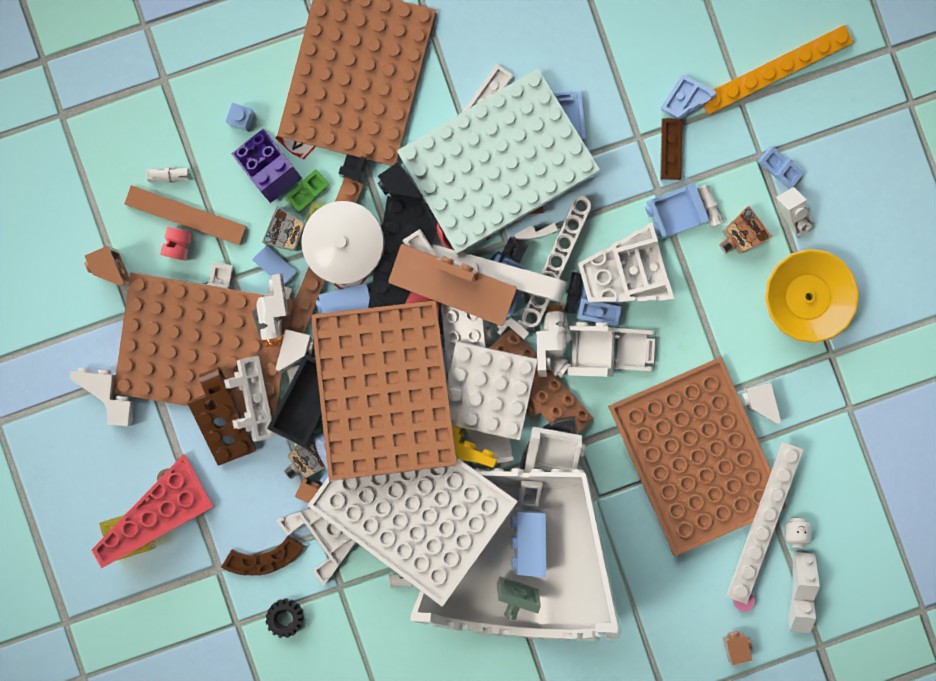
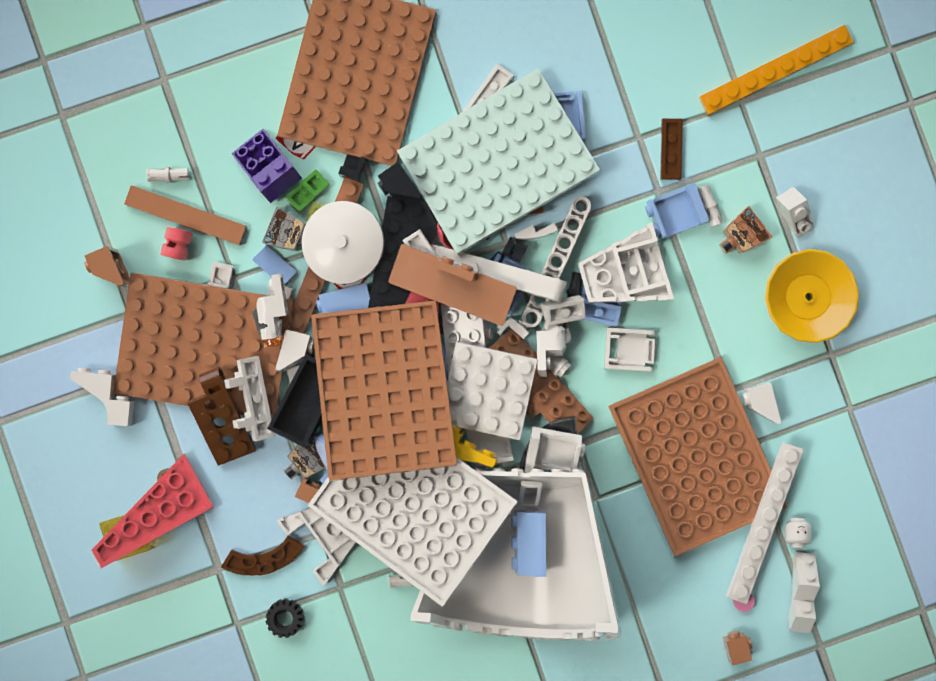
(240, 117): light blue brick -> none
(517, 596): sand green tile -> none
(565, 311): none -> white slope
(592, 350): white panel -> none
(686, 97): light blue wing -> none
(780, 167): light blue slope -> none

